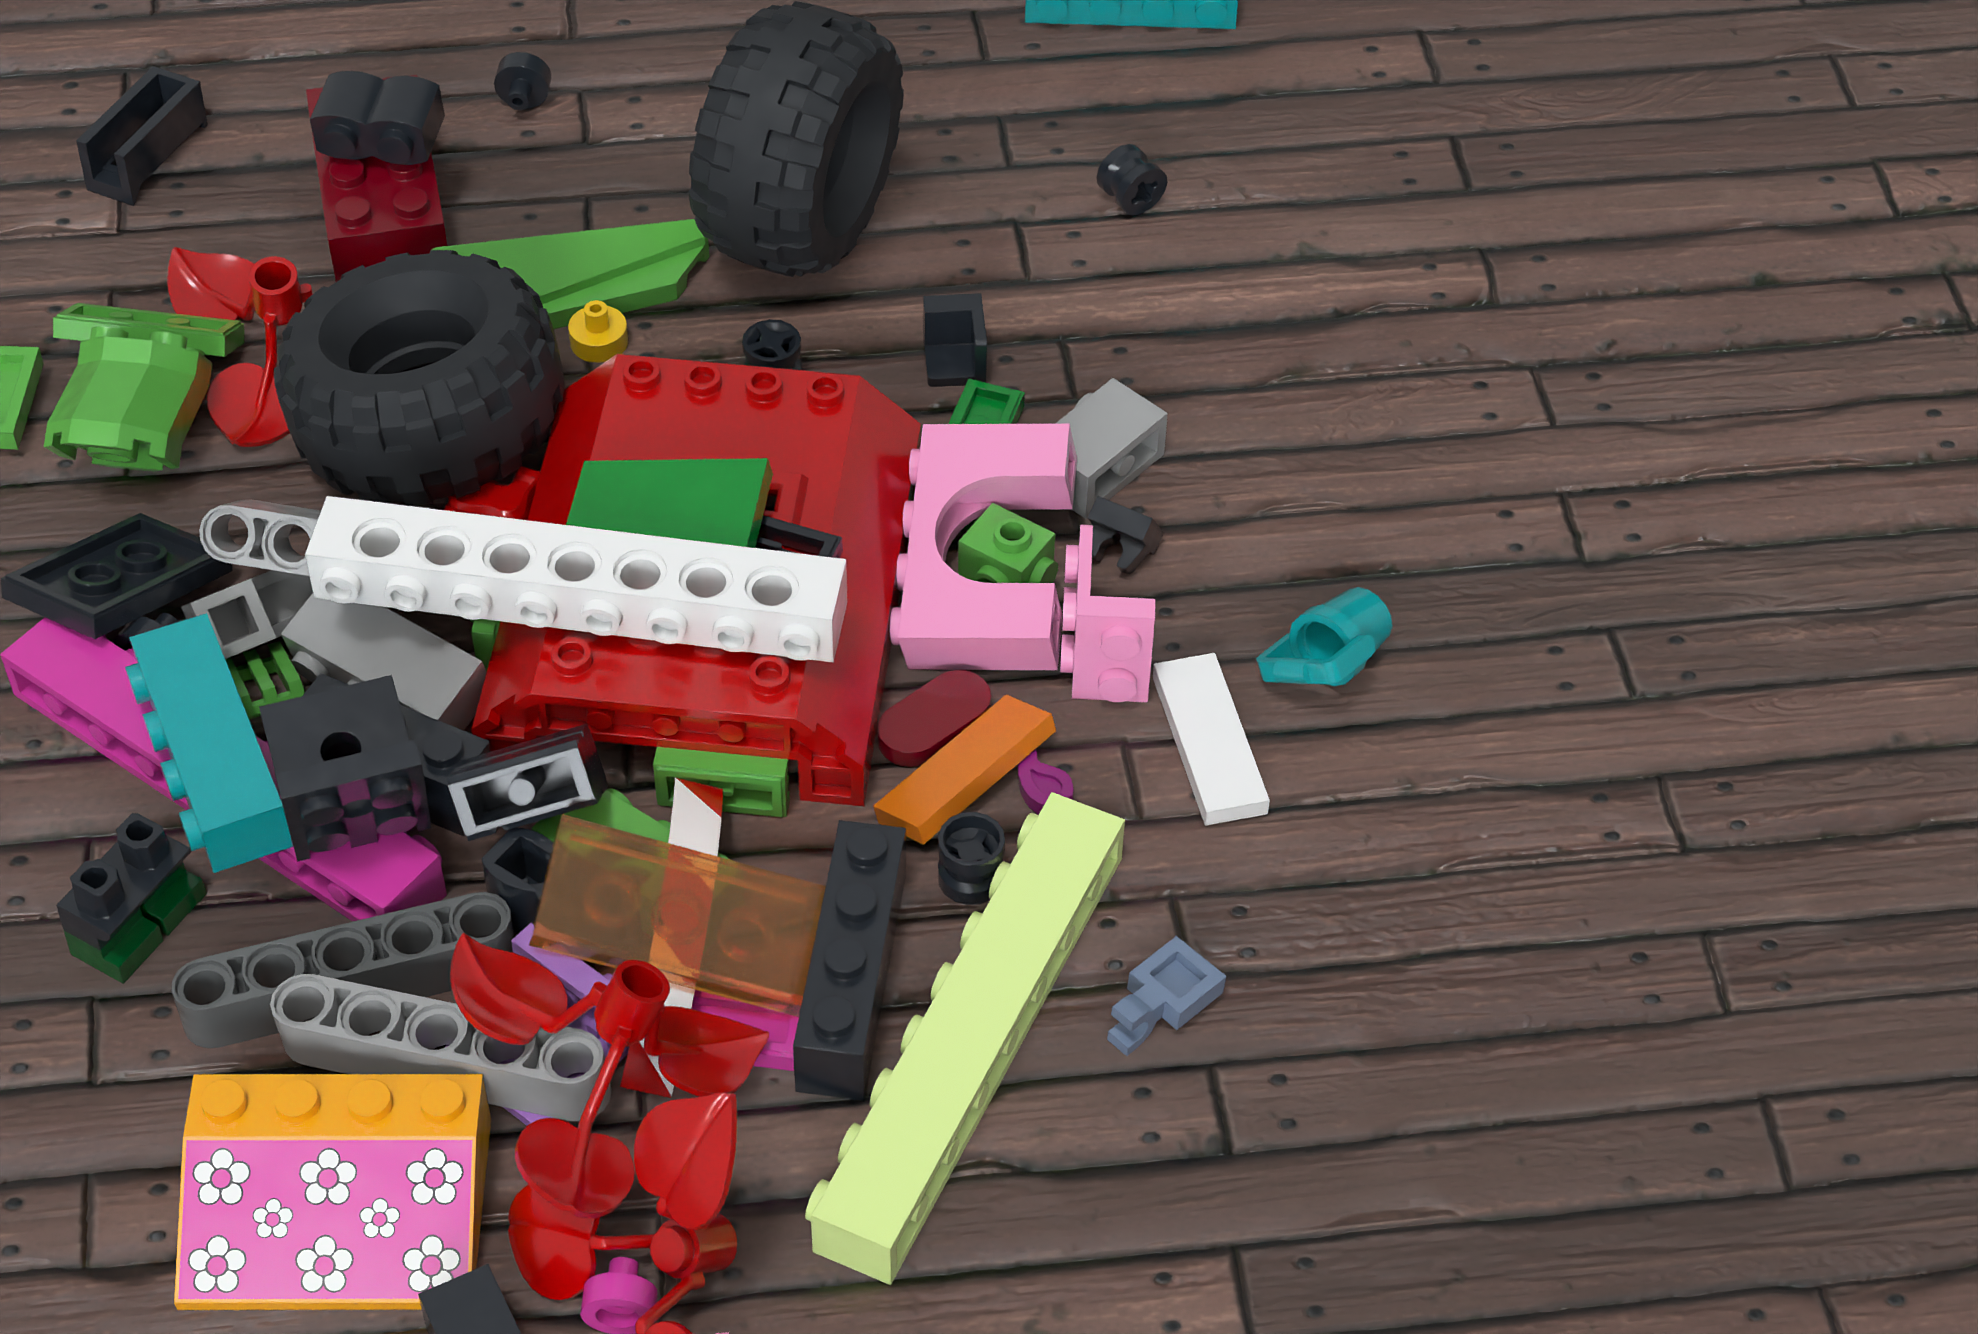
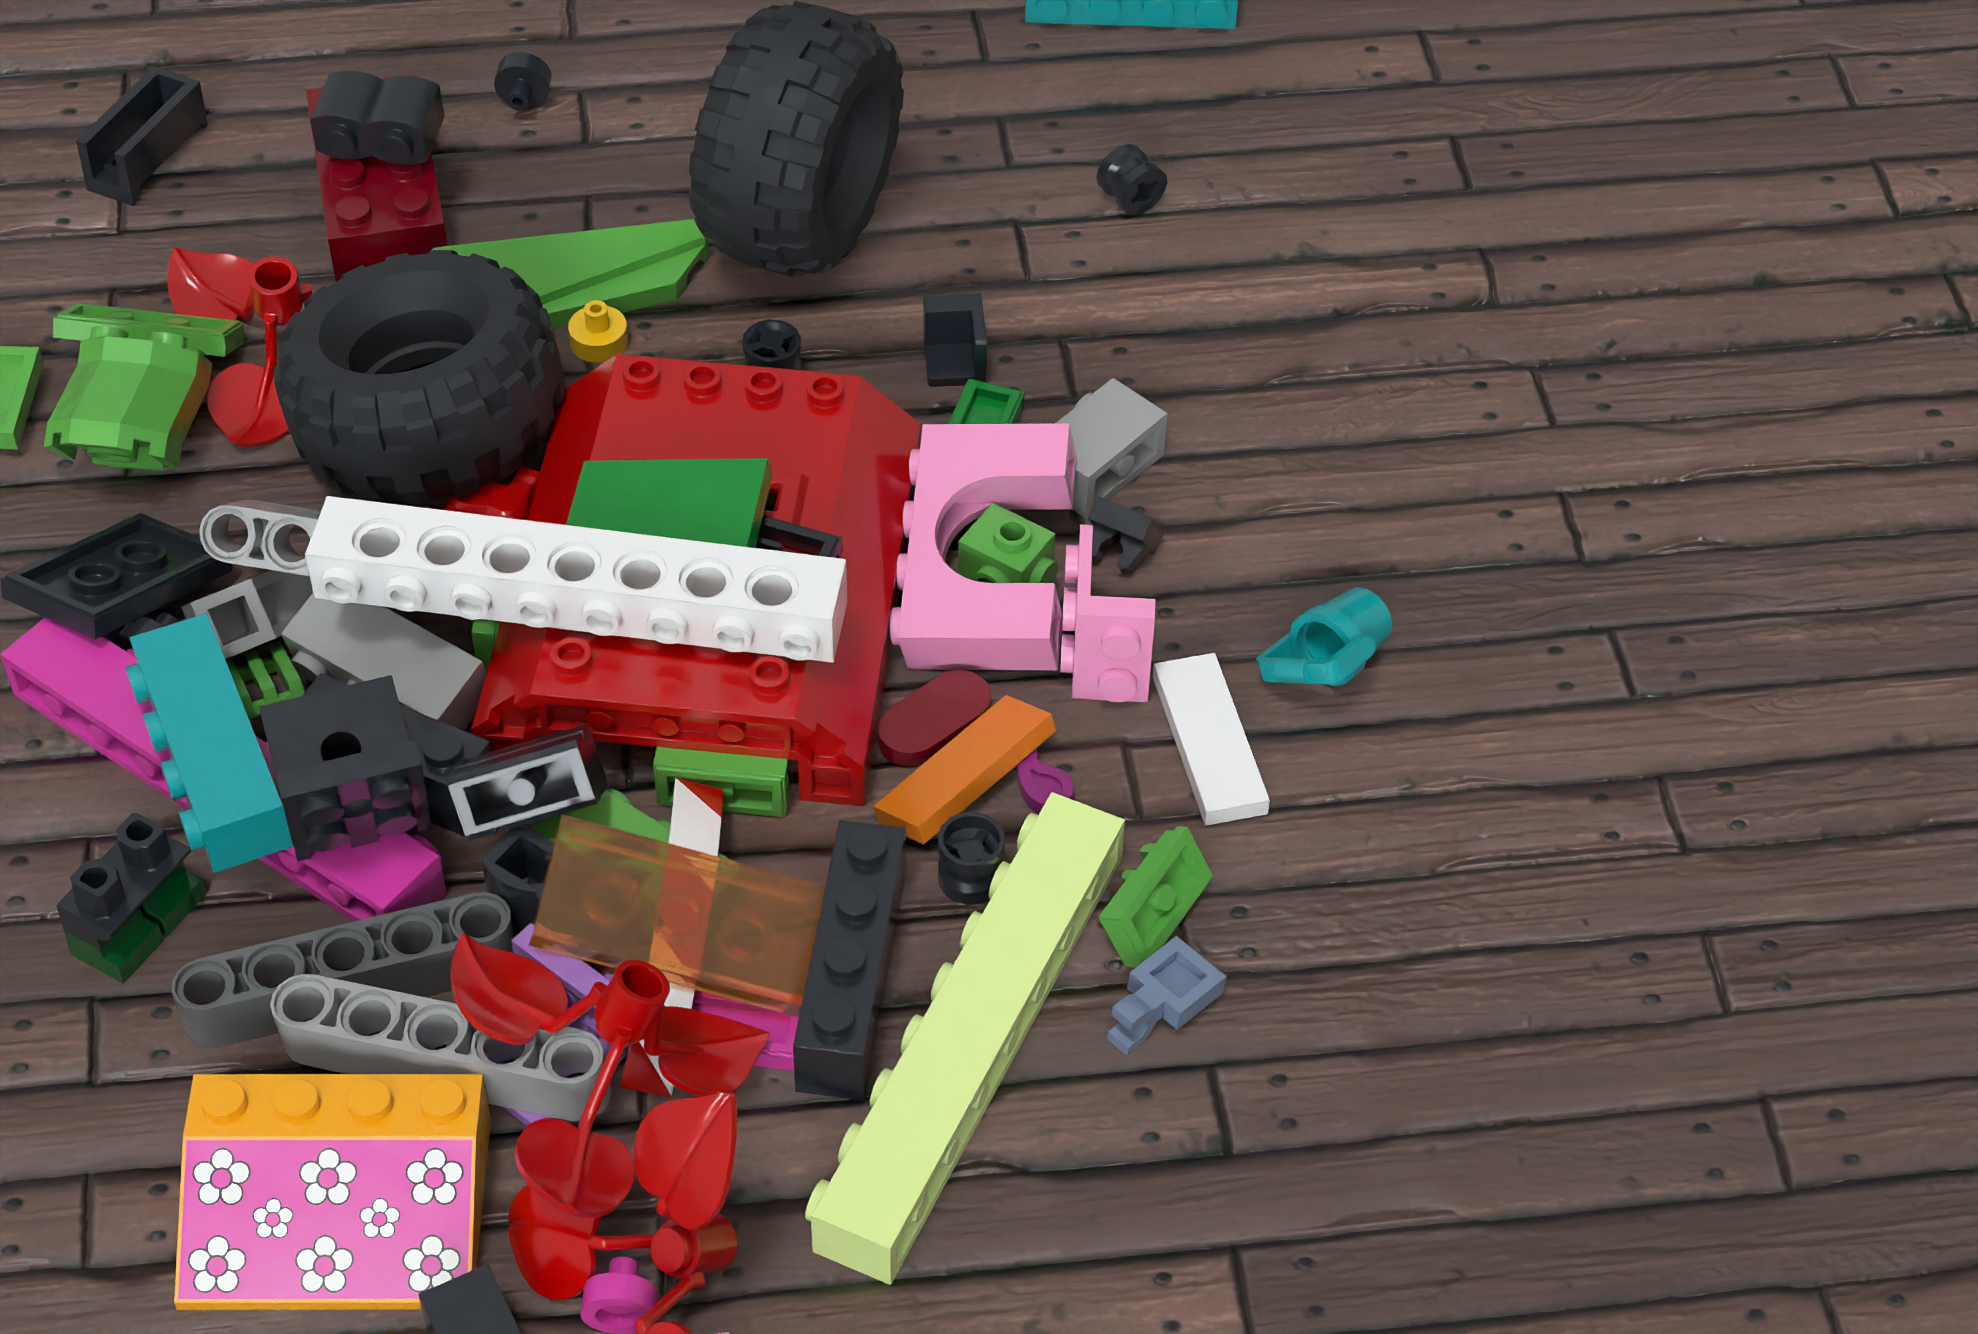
(1155, 895): none -> bright green plate

